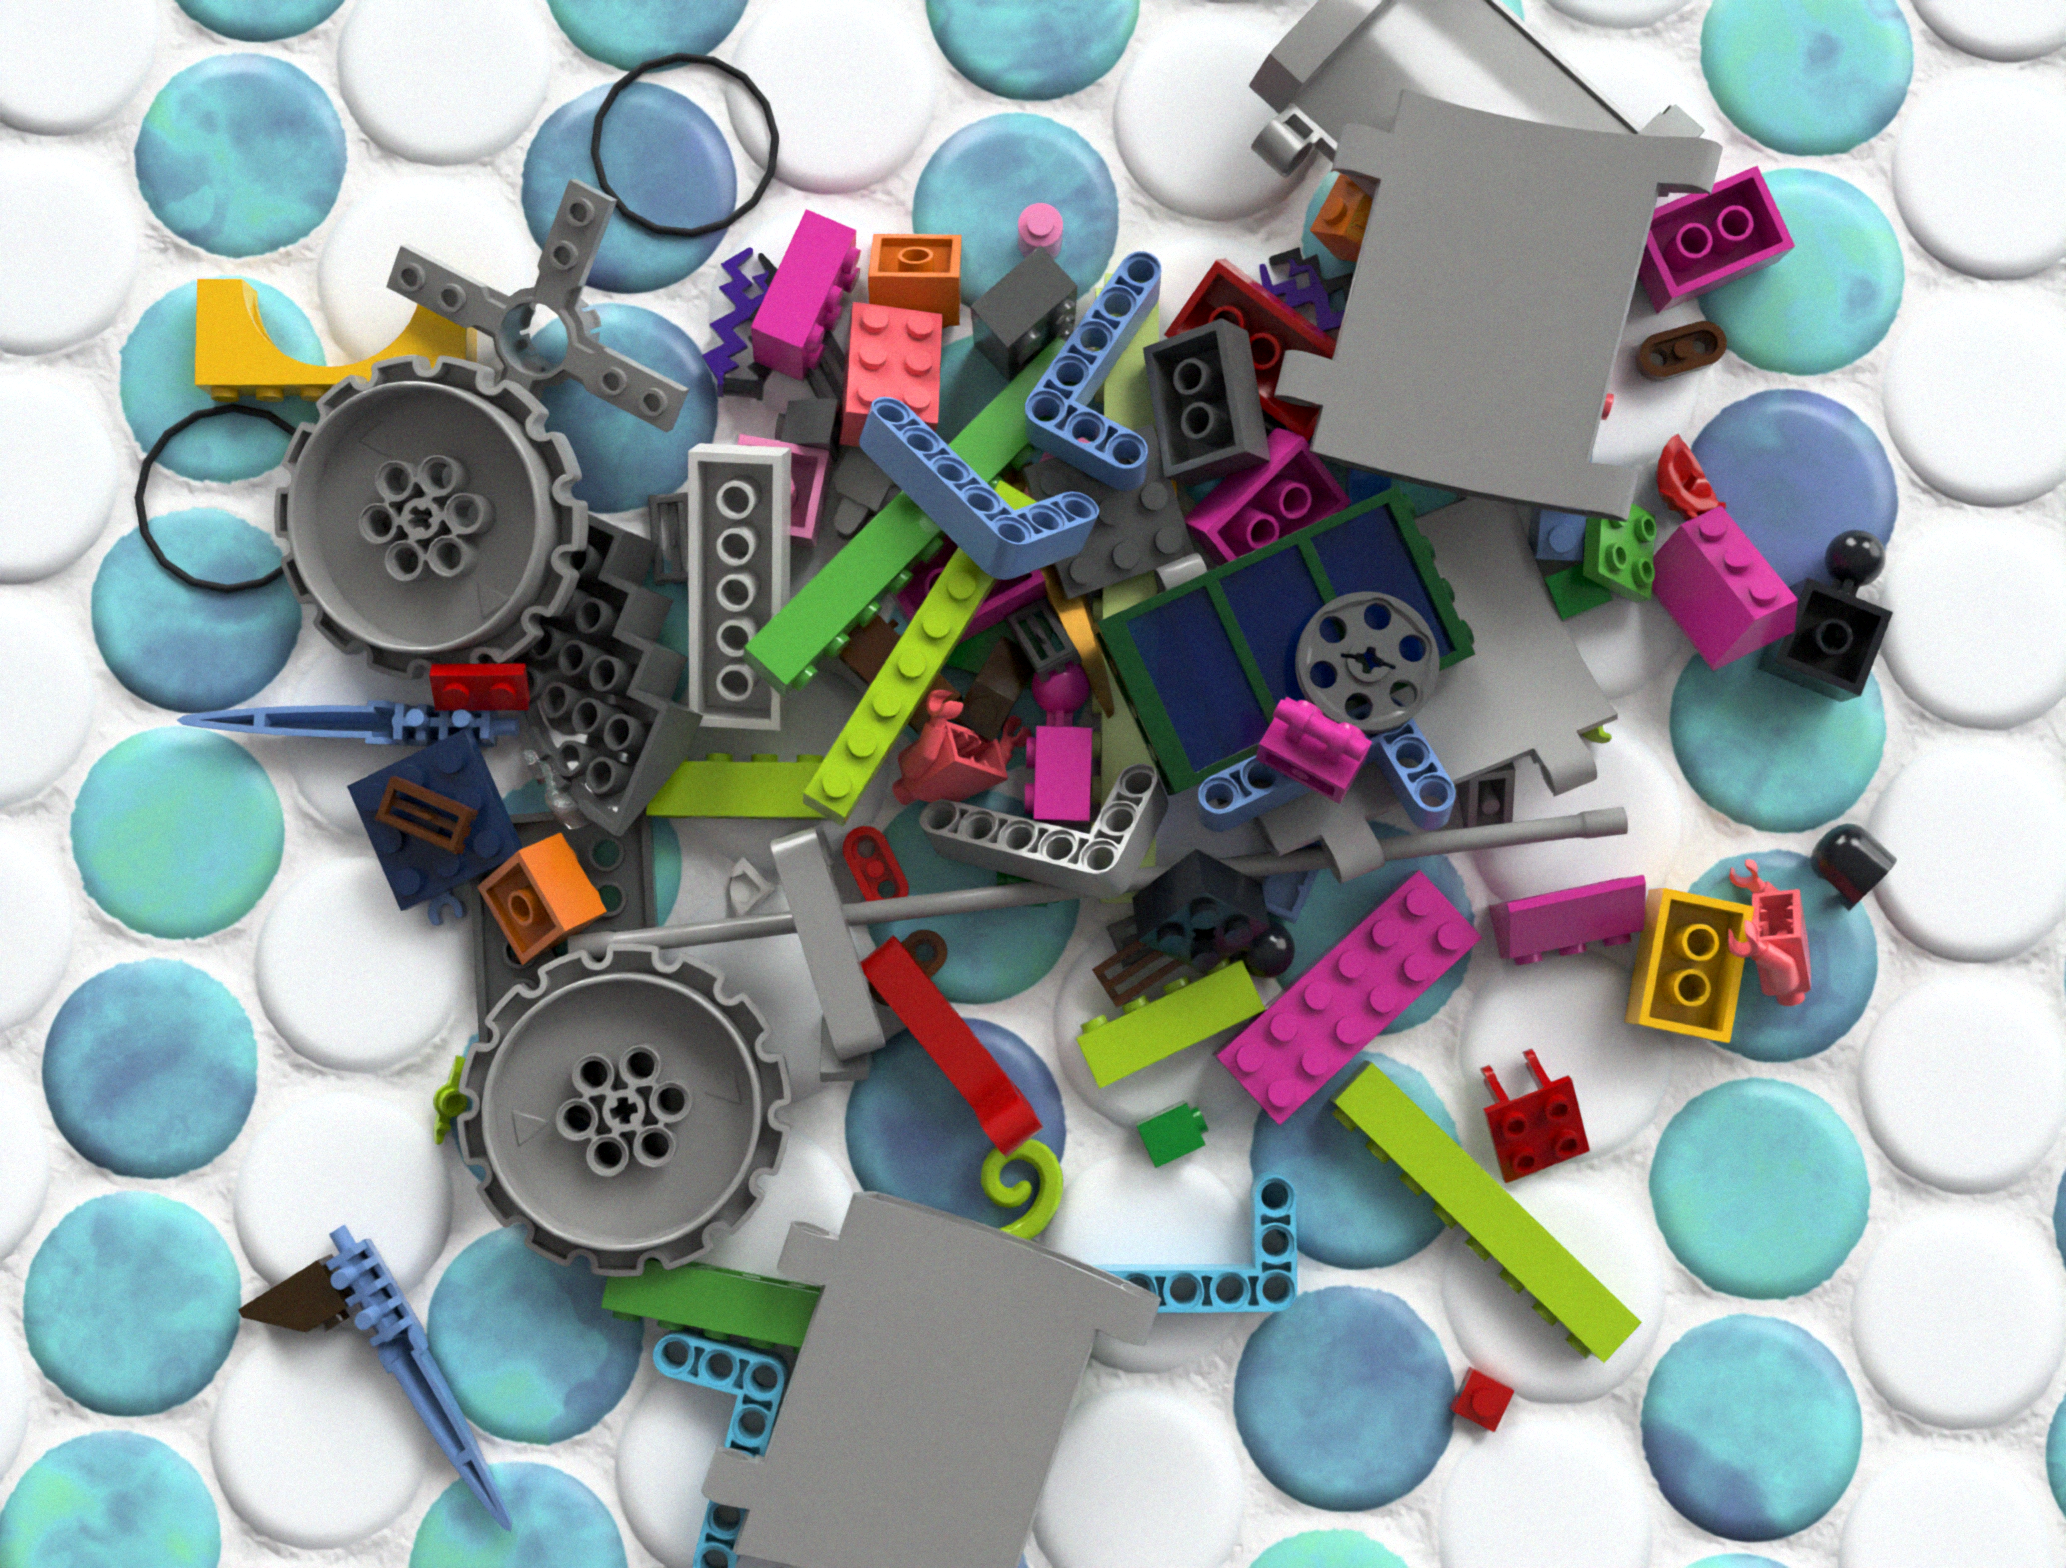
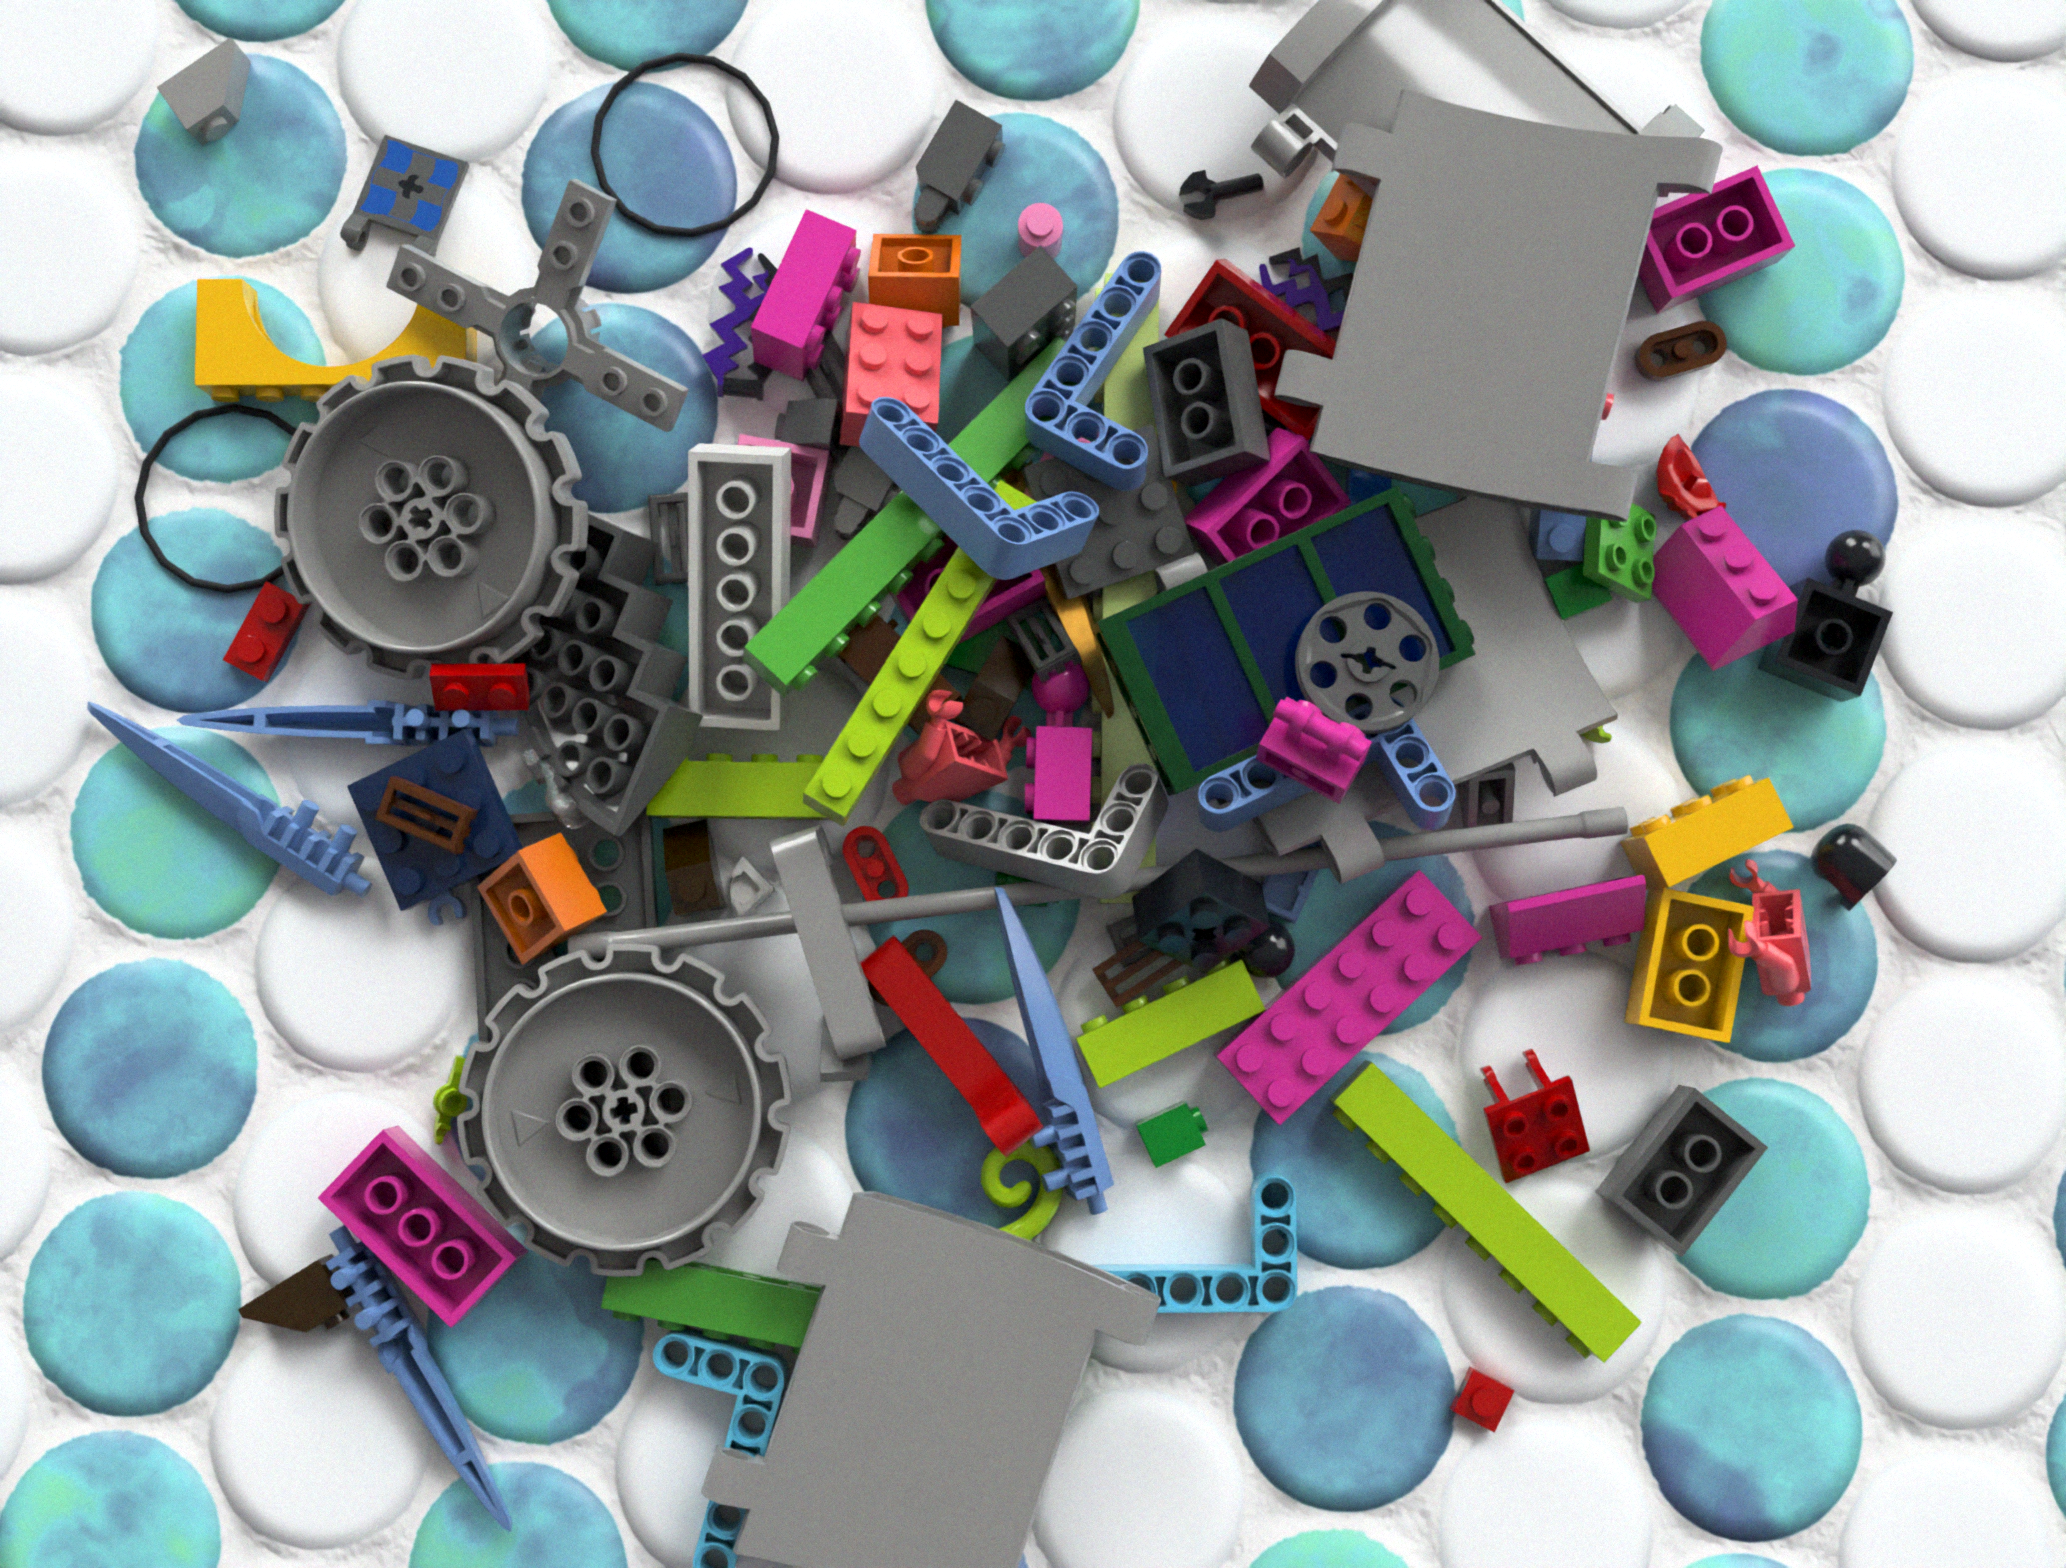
(209, 92): none -> light grey slope
(252, 815): none -> medium blue piece
(266, 632): none -> red plate
(407, 192): none -> dark grey flag
(423, 1225): none -> dark pink brick
(692, 869): none -> dark brown slope
(954, 165): none -> dark grey hinge
(1070, 1113): none -> medium blue piece
(1216, 191): none -> black bar
(1681, 1169): none -> dark grey brick
(1705, 831): none -> yellow brick

